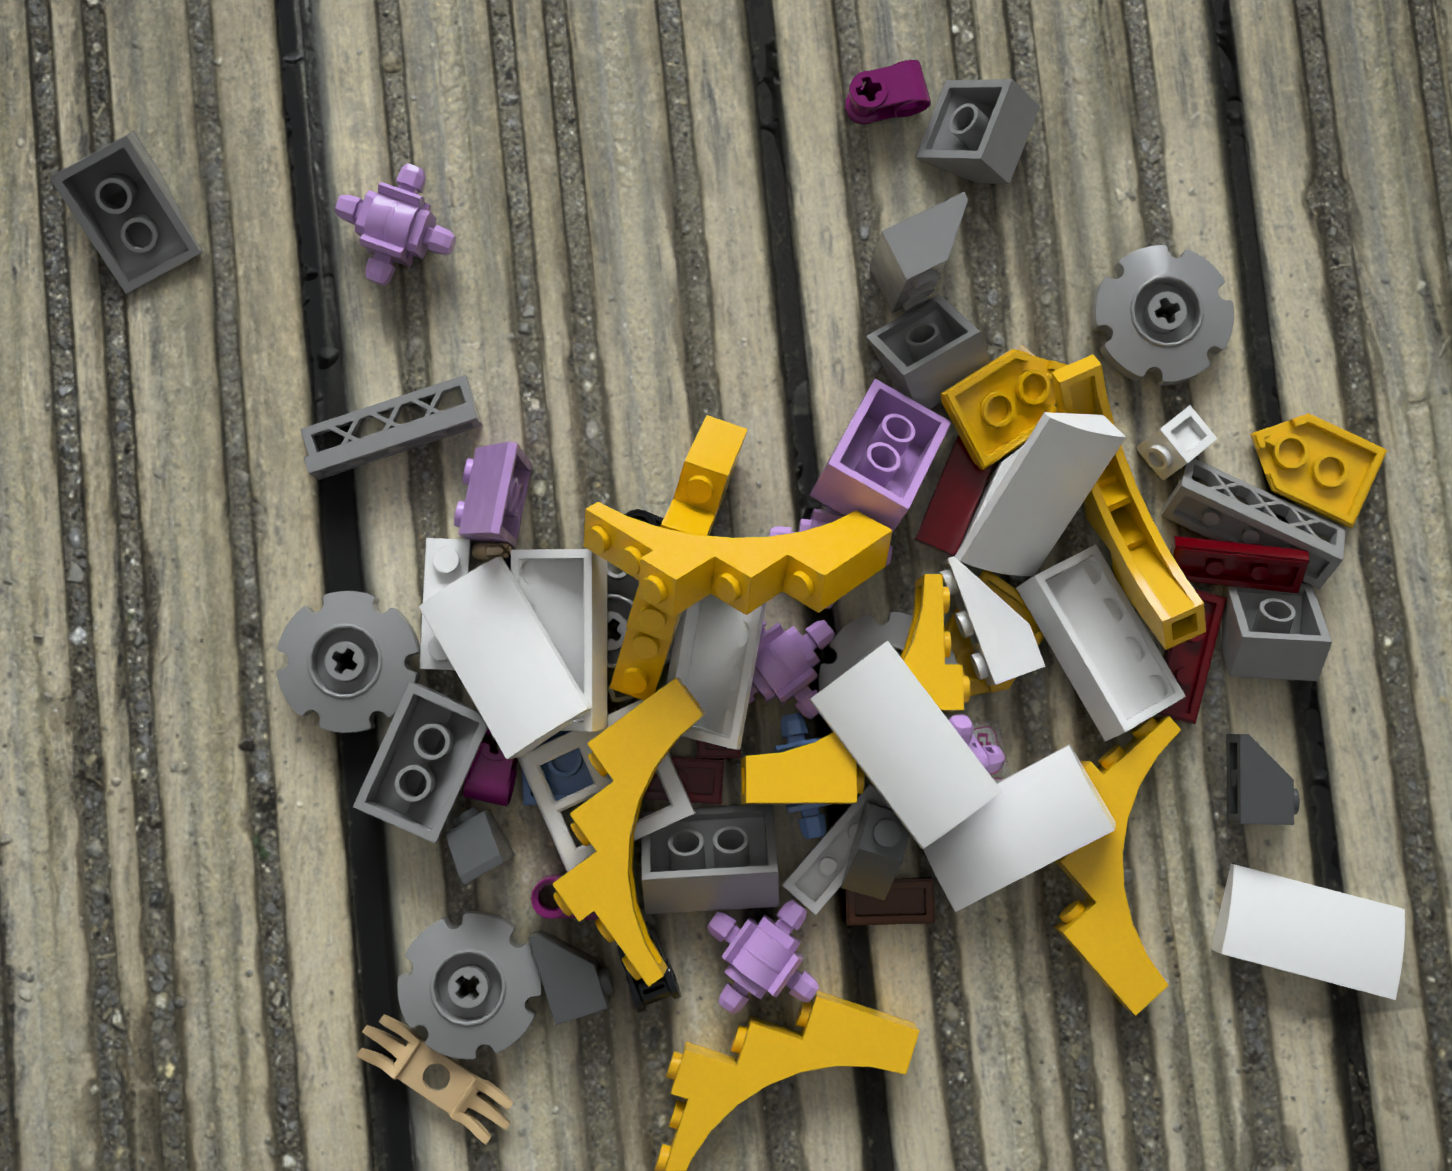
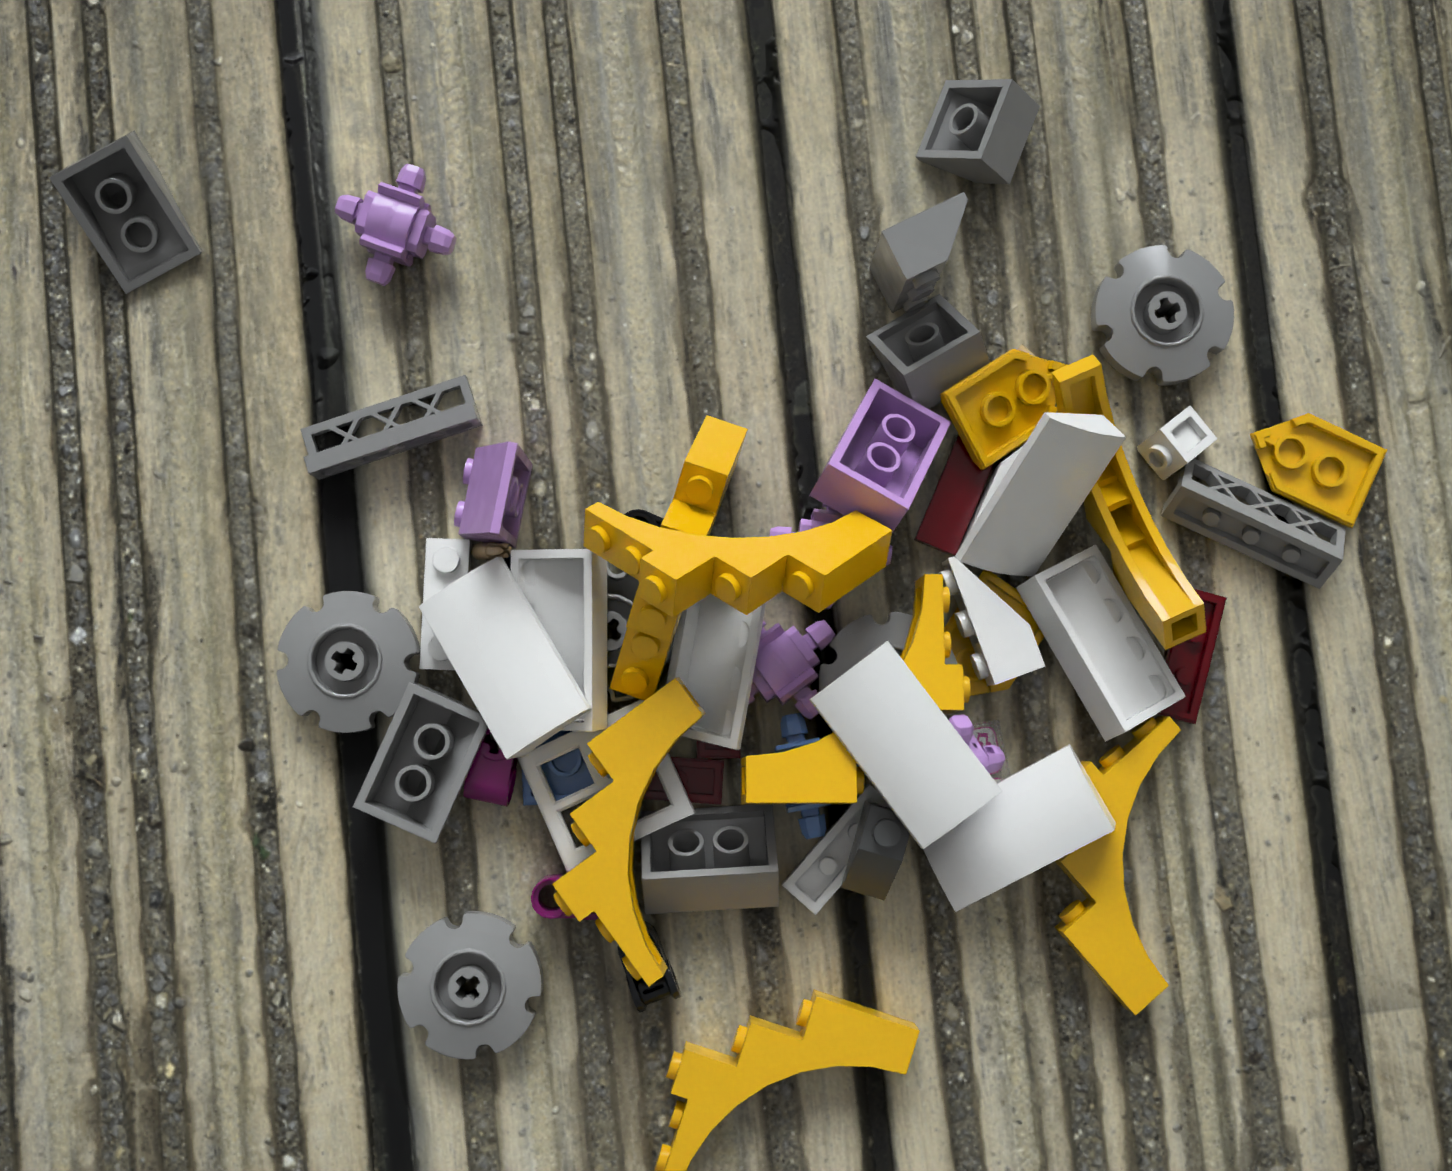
(462, 1085): tan piece -> none
(477, 844): dark grey slope -> none
(570, 978): dark grey slope -> none
(762, 957): lavender piece -> none
(895, 92): magenta piece -> none
(906, 903): reddish brown tile -> none
(1240, 564): dark red tile -> none
(1257, 785): dark grey slope -> none
(1274, 634): light grey slope -> none
(1311, 931): white slope -> none

